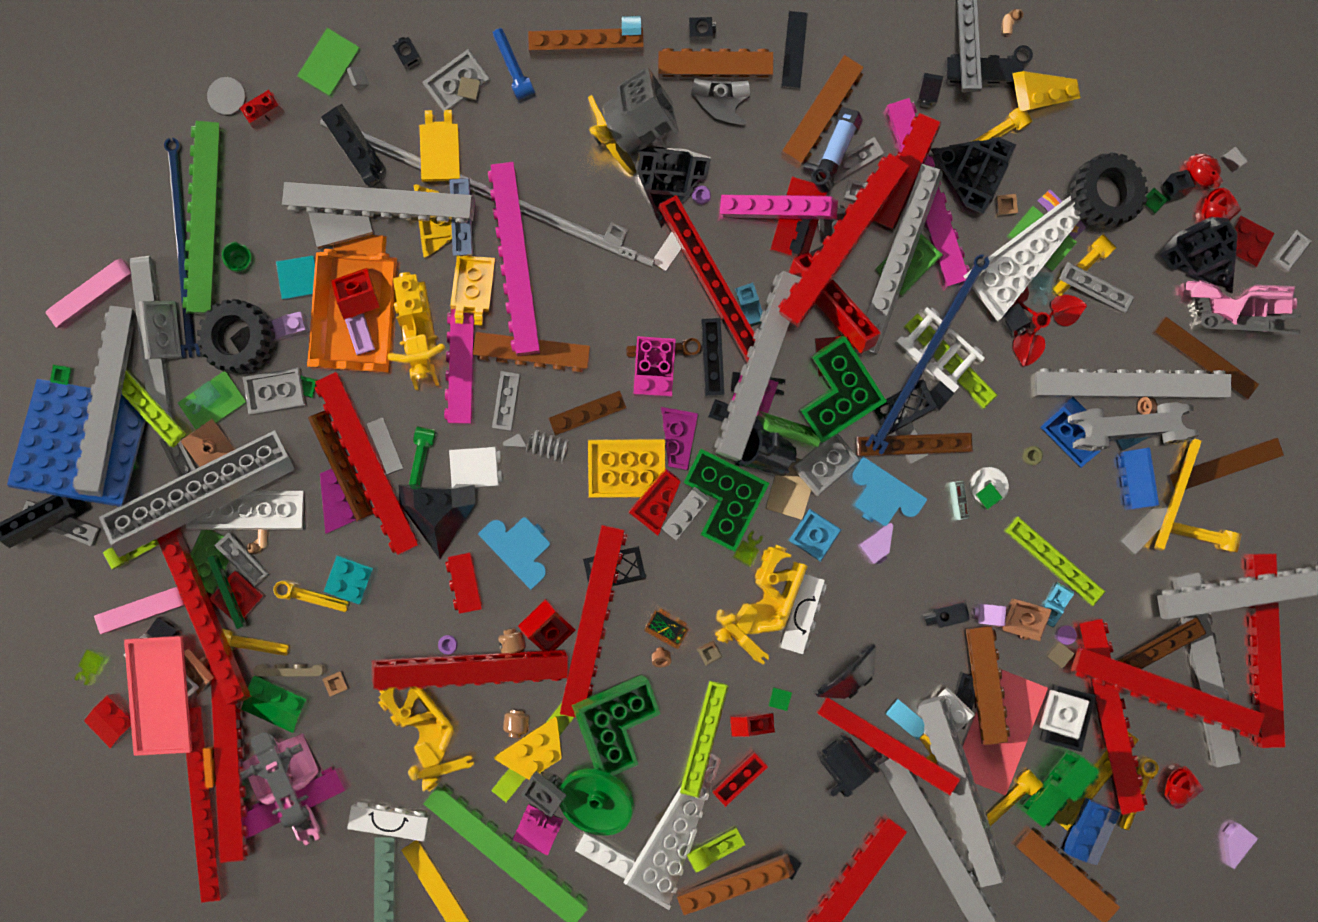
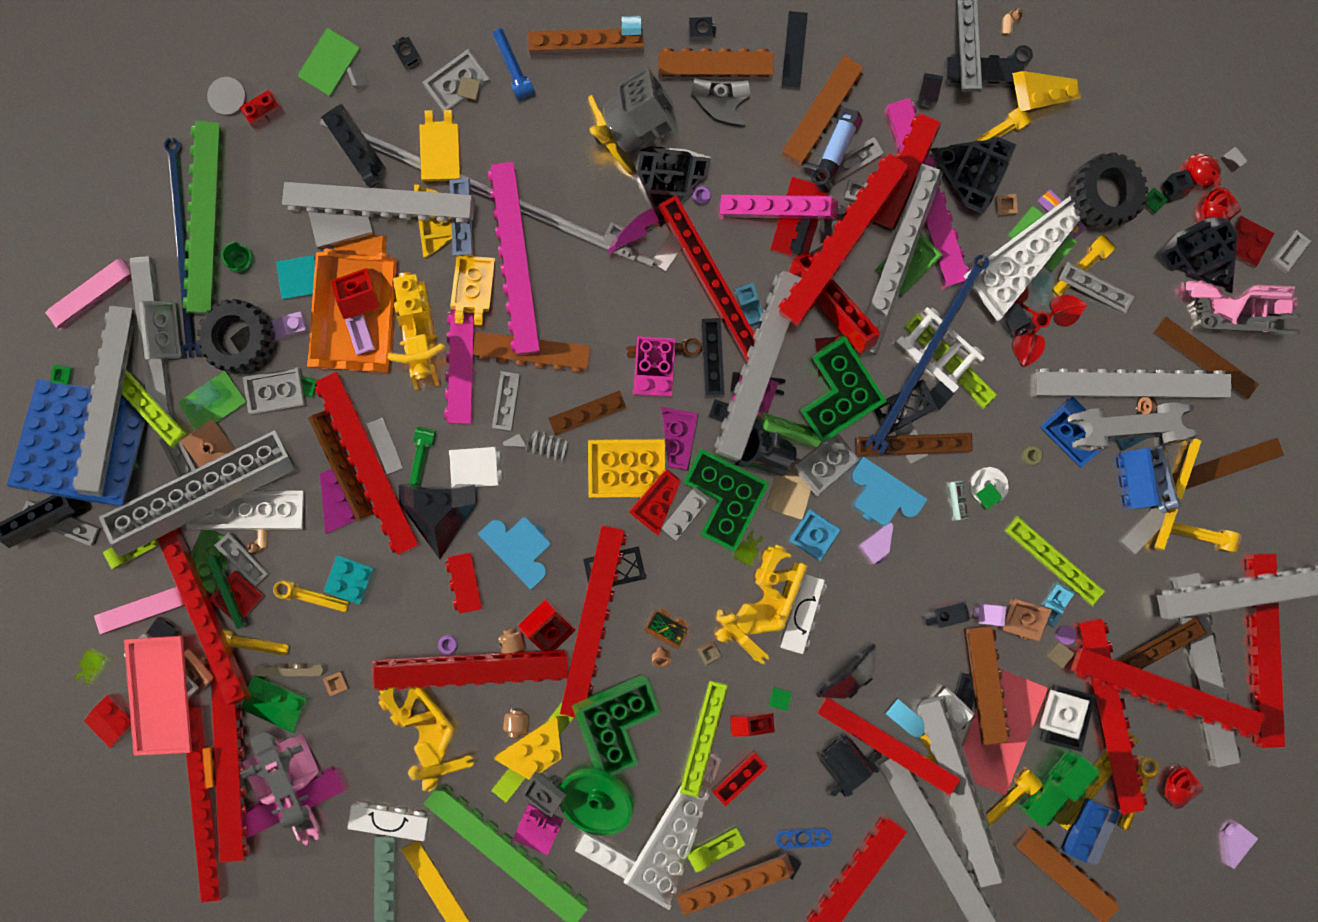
(634, 230): none -> magenta slope
(788, 833): none -> blue beam
(1164, 480): none -> sand blue plate

